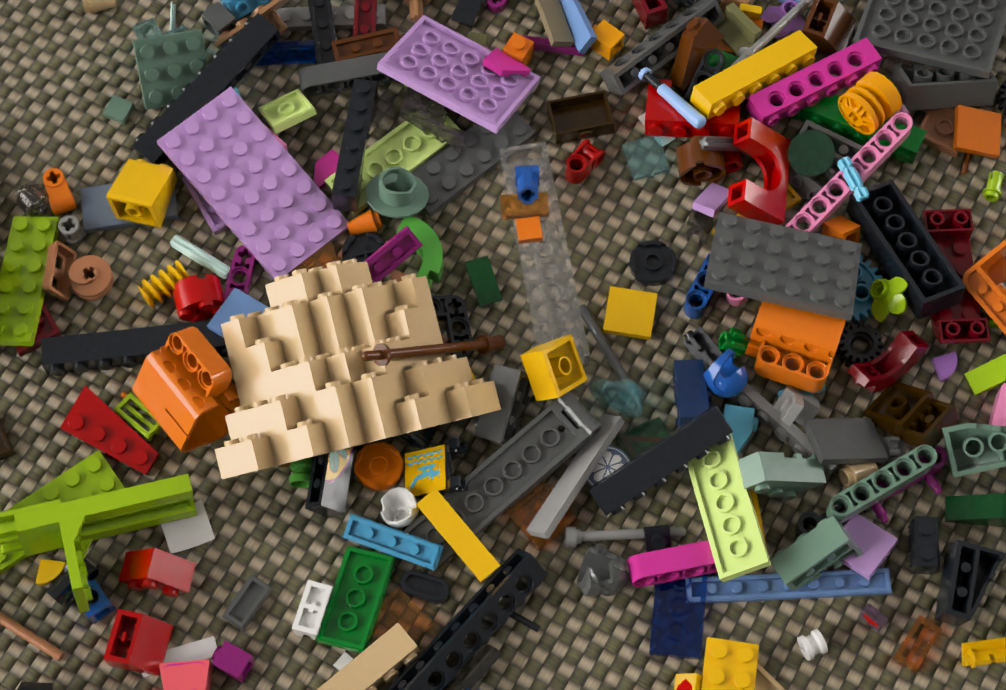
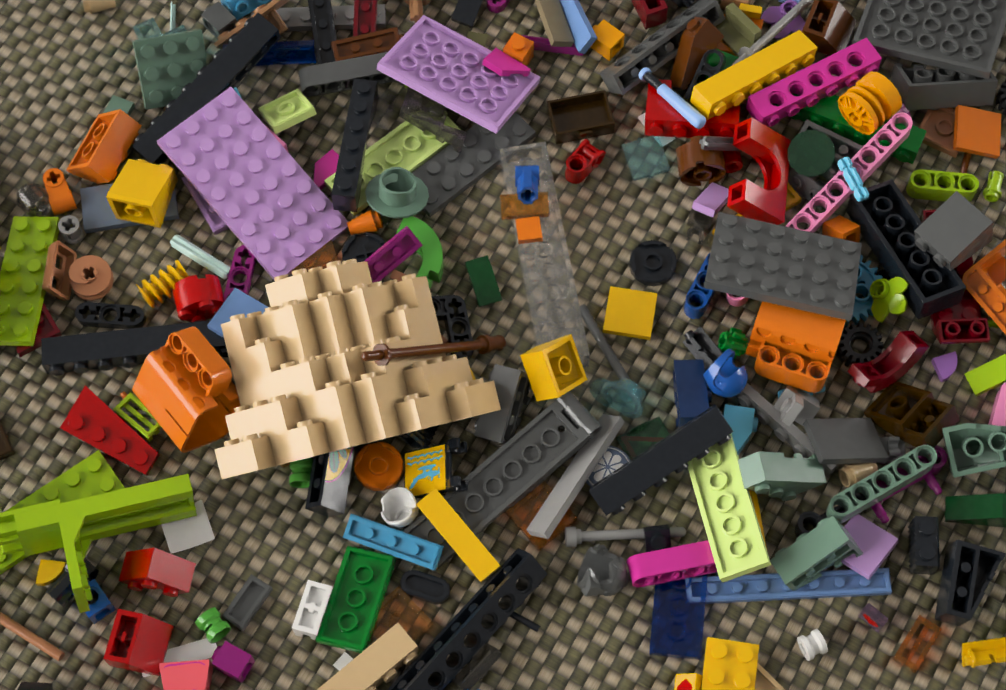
(103, 308): none -> black beam
(104, 147): none -> orange slope
(213, 625): none -> bright green wheel
(932, 179): none -> lime beam
(954, 232): none -> dark grey slope

